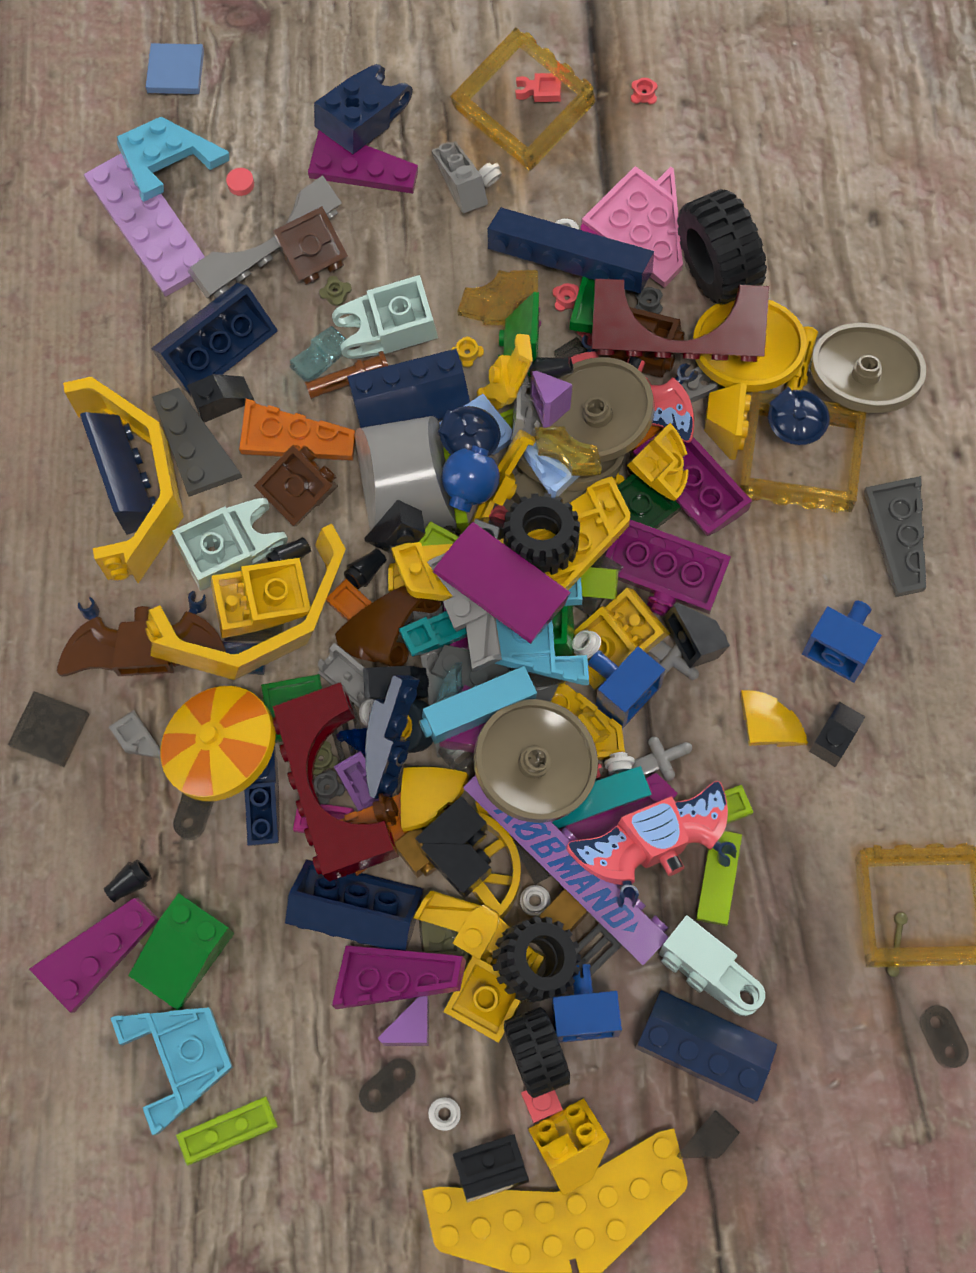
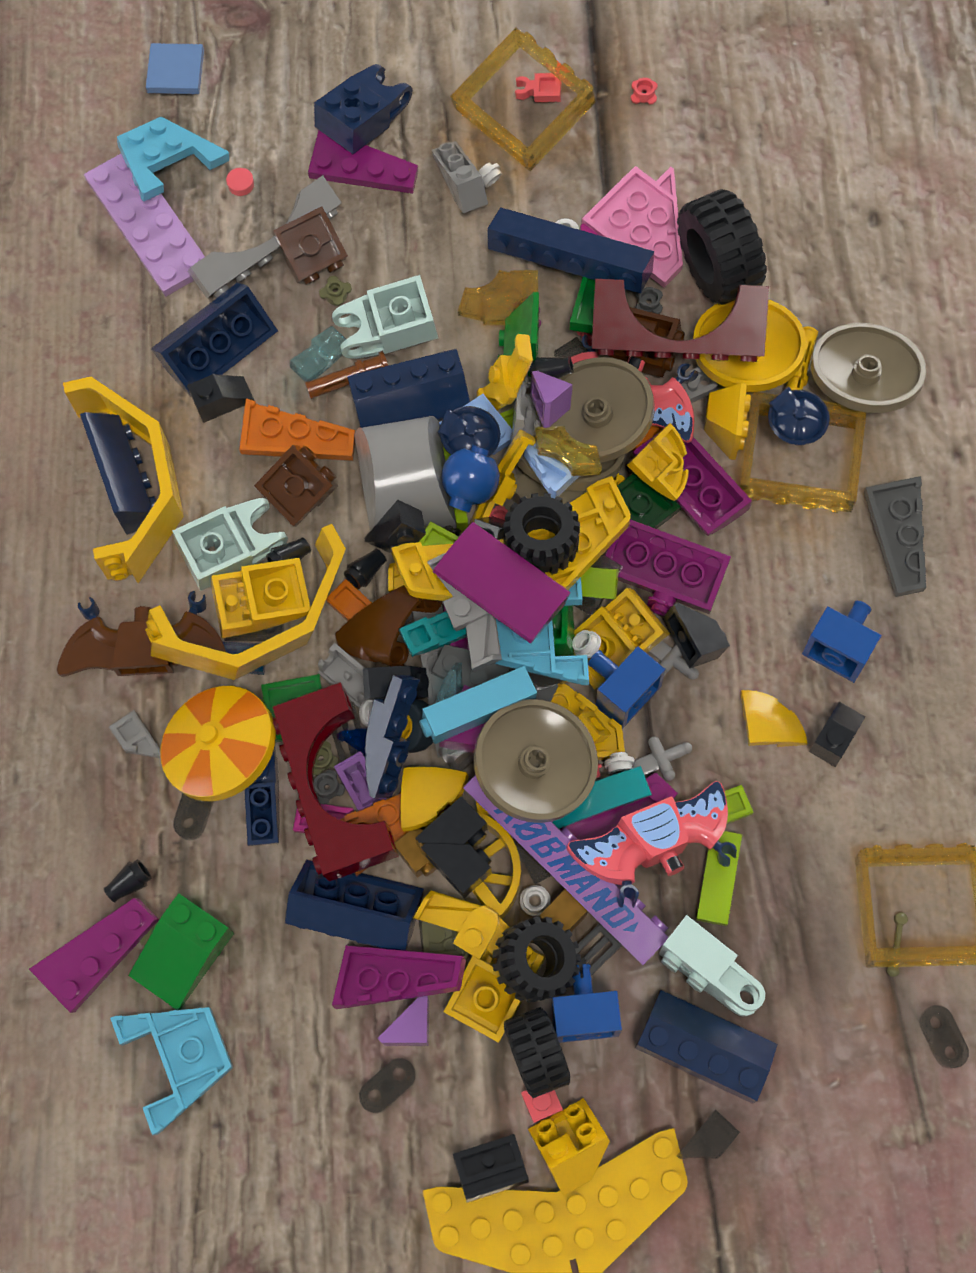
(48, 729): clear smoke tile -> none
(195, 449): dark grey wing -> none
(227, 1131): lime tile -> none
(385, 809): reddish brown plate -> none
(434, 1110): white plate -> none
(470, 344): yellow plate -> none
(563, 291): coral plate -> none

